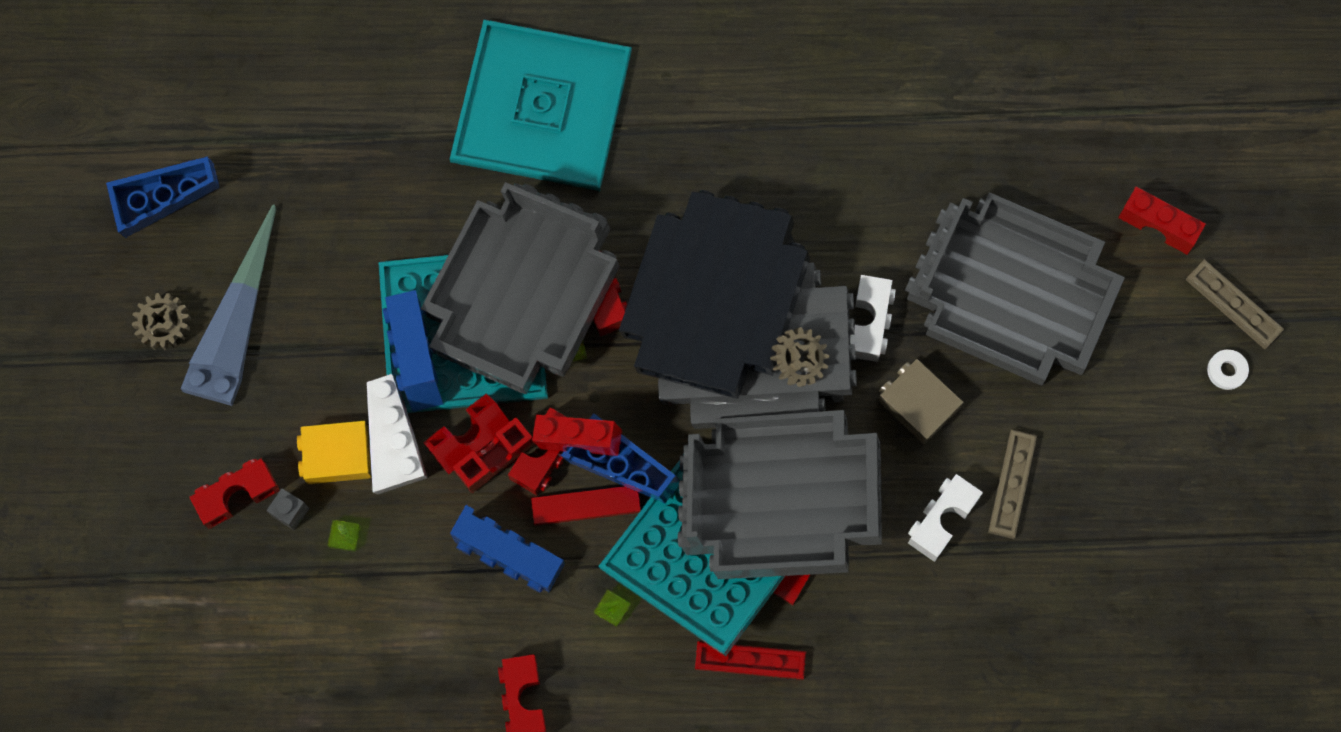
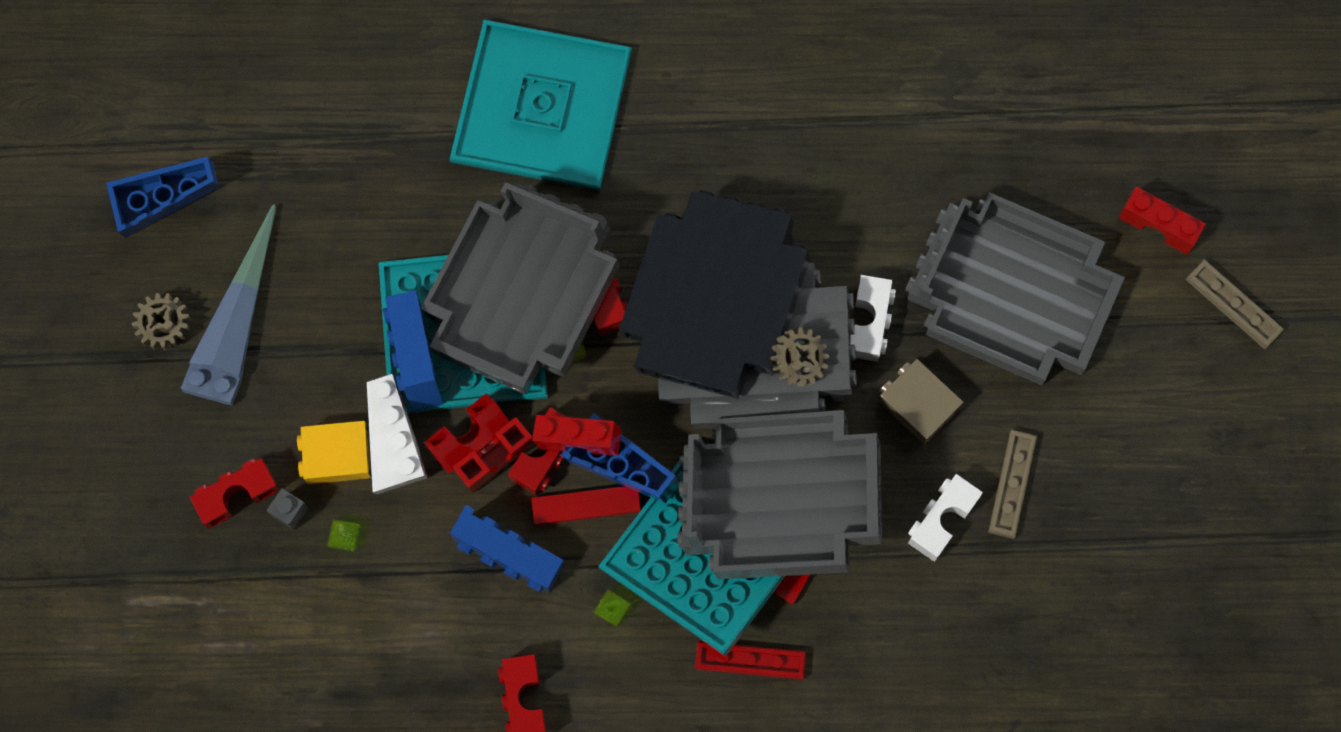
(1233, 358): white piece -> none

